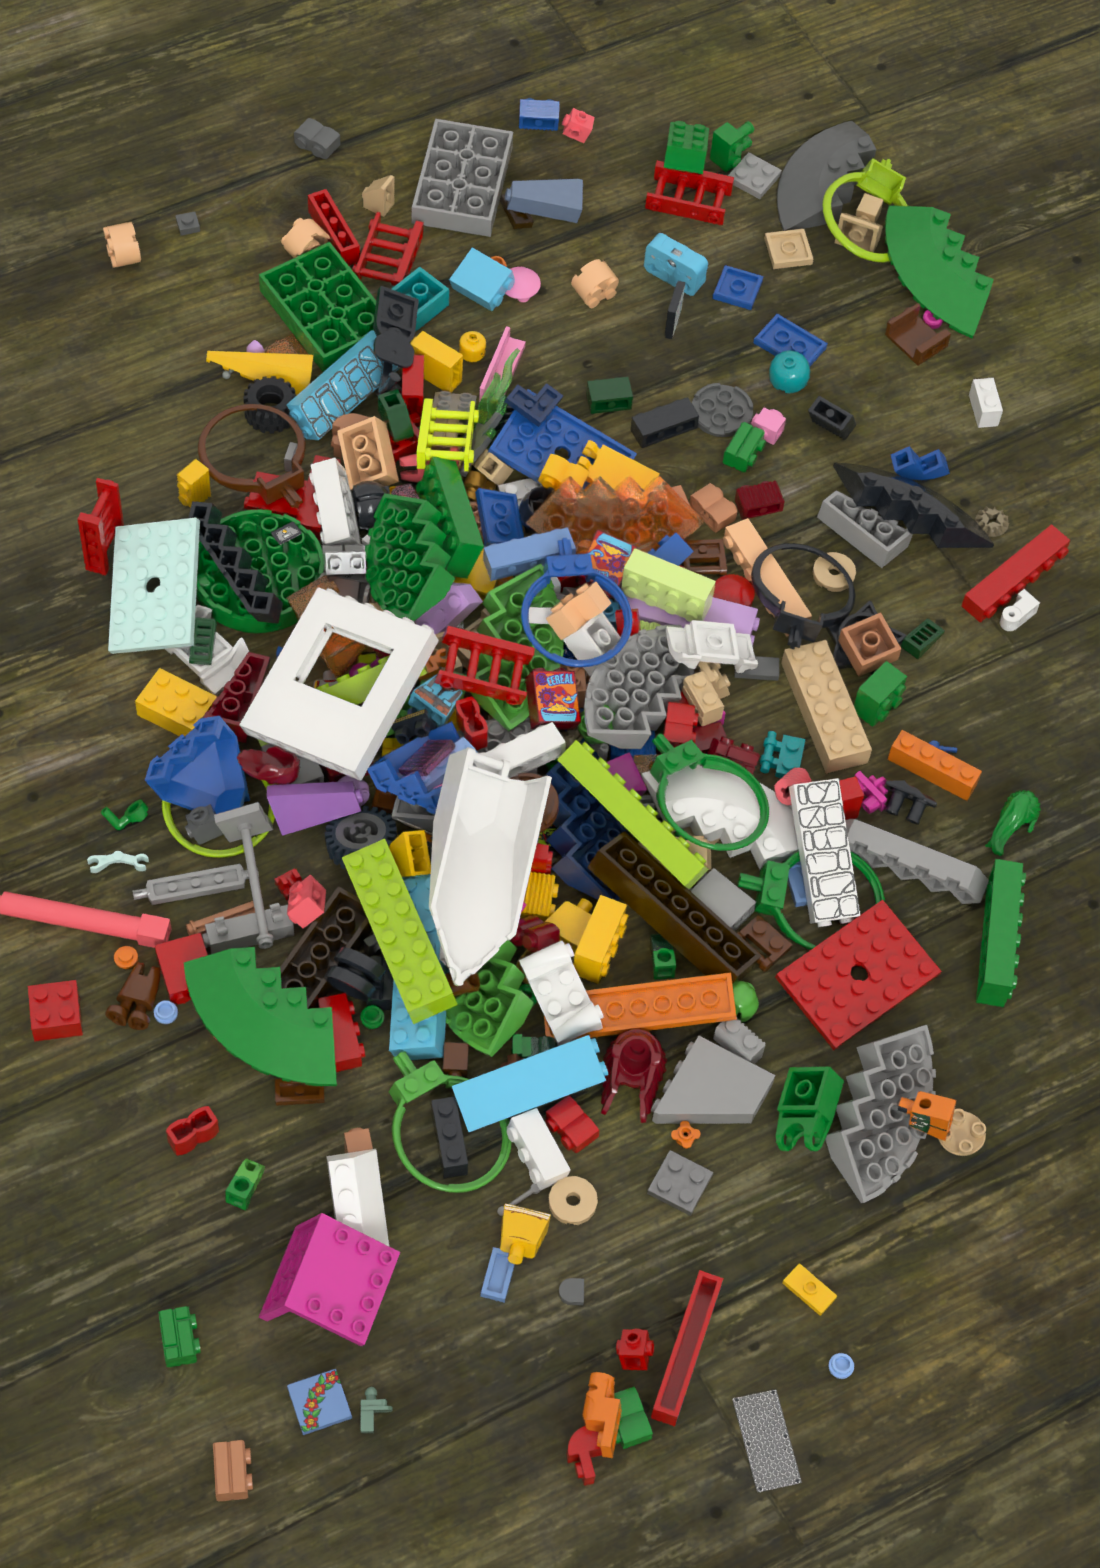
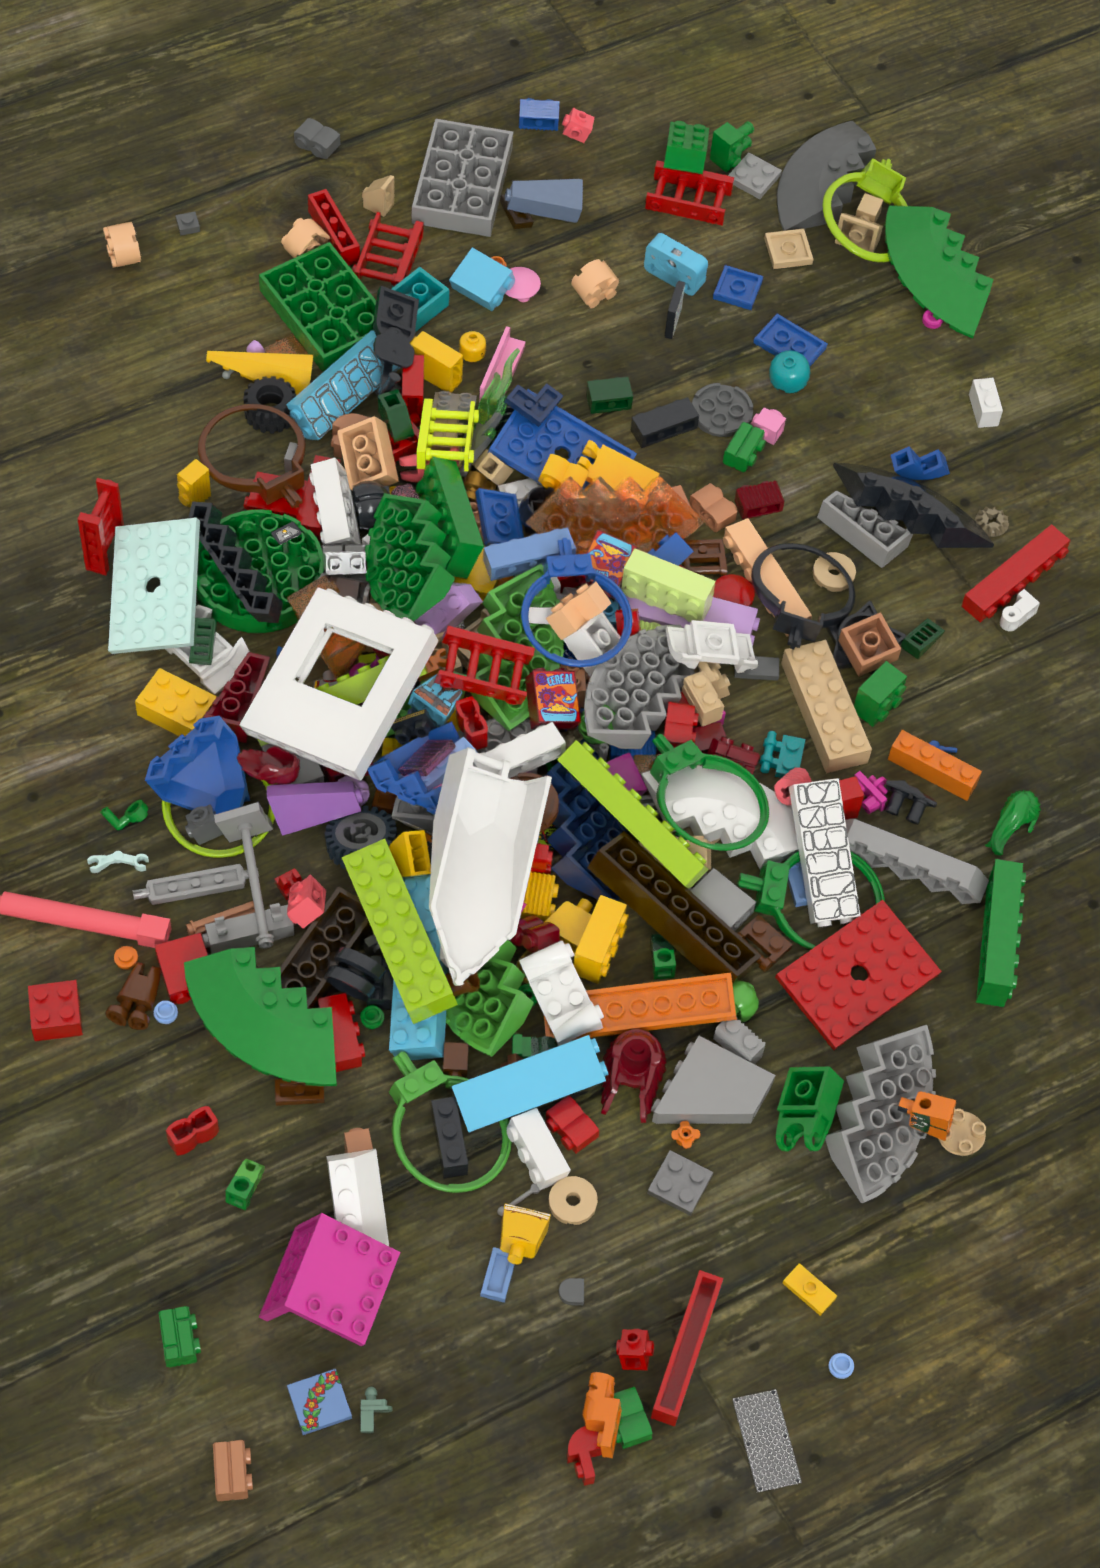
(832, 417): black brick -> none
(915, 336): reddish brown panel -> none

